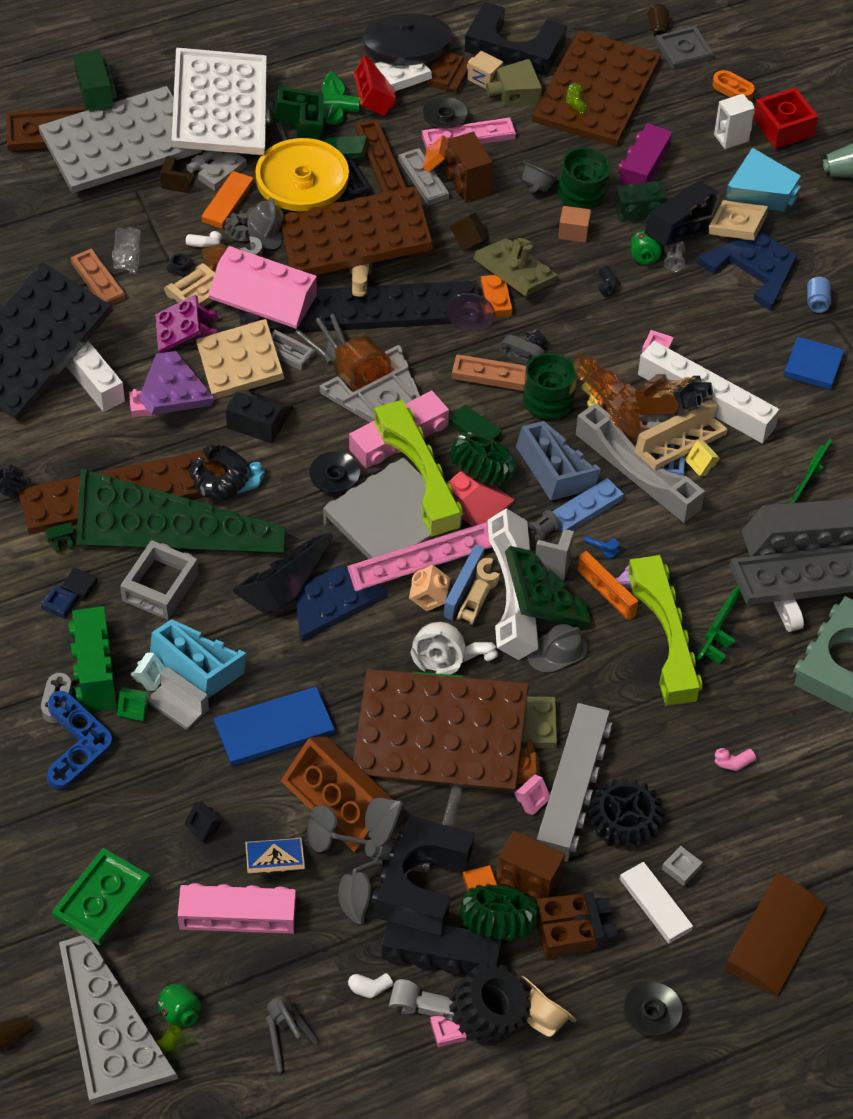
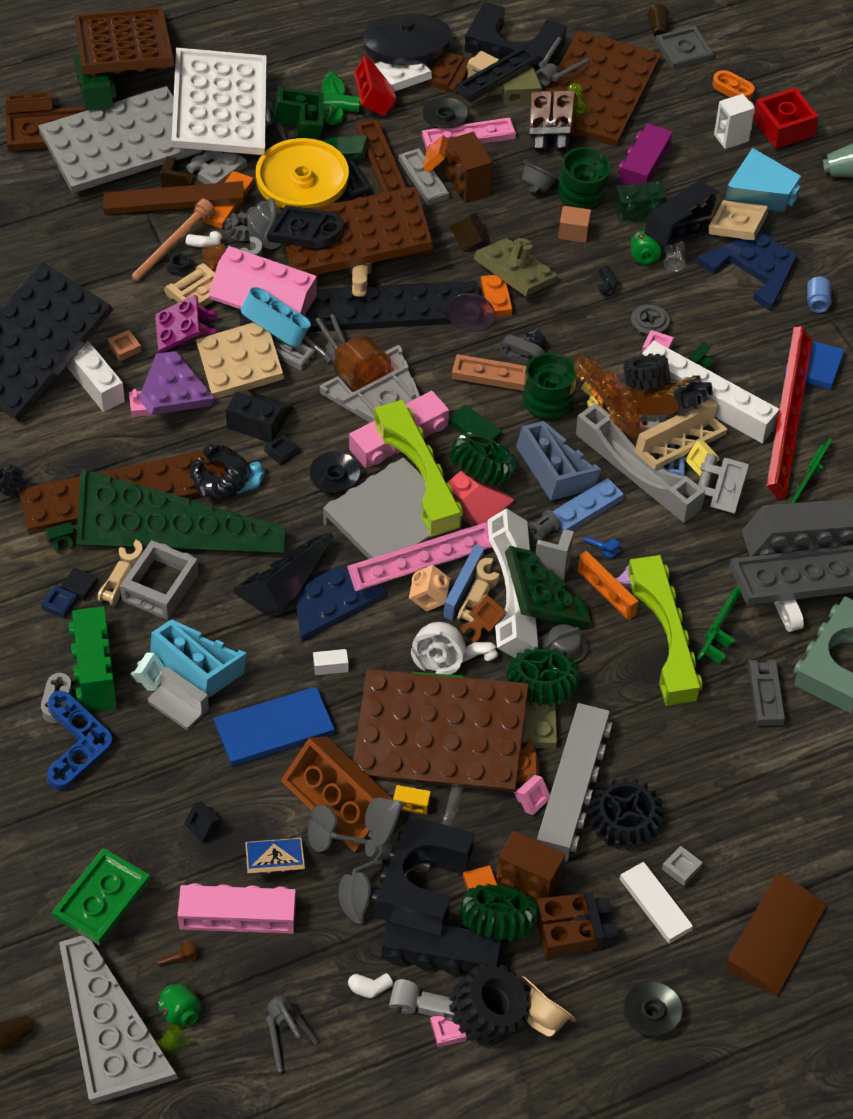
(29, 102): none -> reddish brown plate
(97, 277): nougat tile -> none
(119, 574): none -> tan piece
(123, 41): none -> reddish brown plate
(124, 345): none -> nougat plate
(126, 249): clear hips -> none
(132, 704): green tile -> none
(172, 197): none -> reddish brown tile
(188, 954): none -> reddish brown hand
(202, 211): none -> nougat piece
(275, 316): none -> medium azure beam
(282, 449): none -> black tile
(306, 227): none -> black tile
(330, 662): none -> white piece
(413, 799): none -> yellow piece
(485, 615): none -> dark orange plate
(497, 74): none -> black tile
(549, 72): none -> dark grey plant
(549, 675): none -> dark green gear
(553, 119): none -> reddish brown hips
(646, 371): none -> black tyre
(654, 314): none -> dark grey gear
(699, 357): none -> dark green tile
(728, 485): none -> light grey plate
(732, 762): bright pink arm -> none
(766, 692): none -> dark grey plate
(789, 413): none -> red tile

